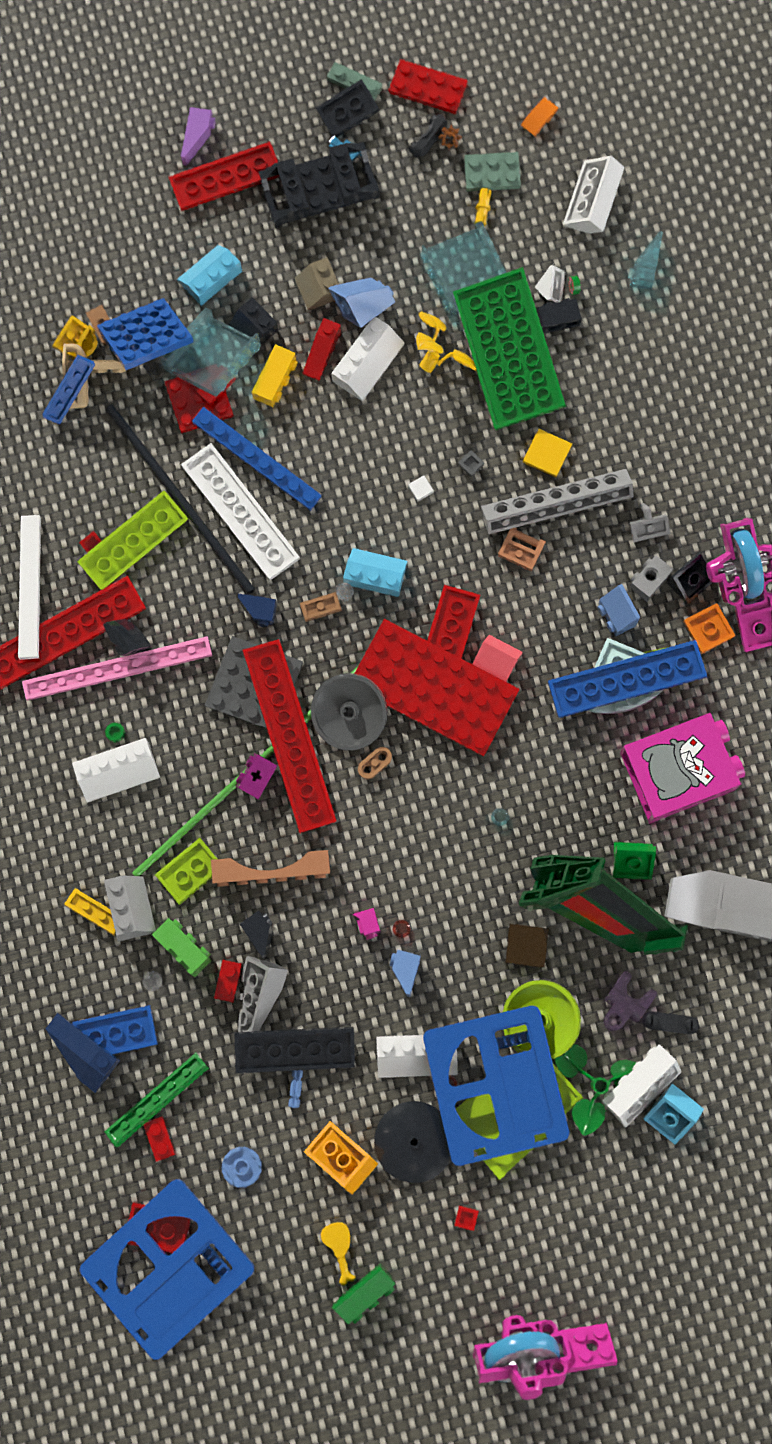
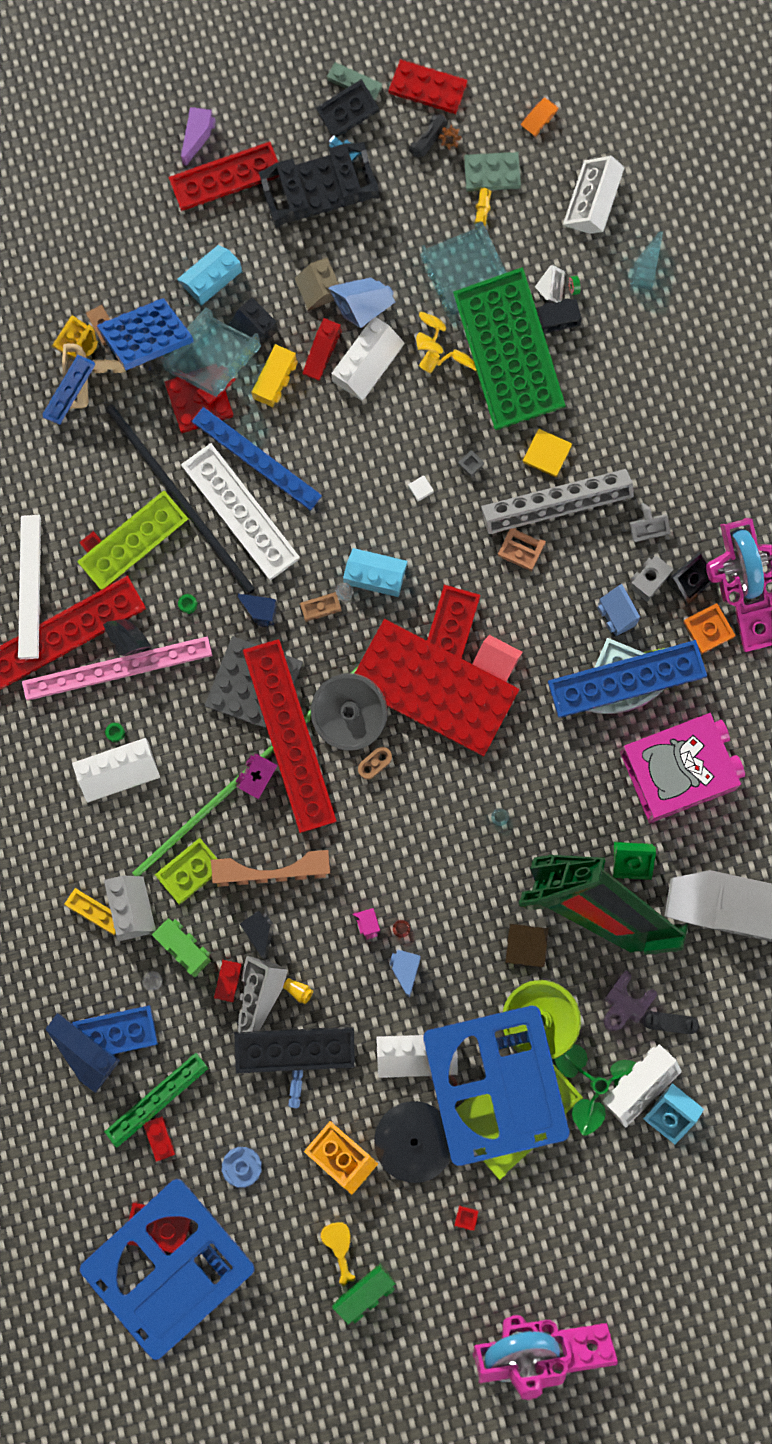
(187, 604): none -> green tile
(299, 991): none -> yellow cone

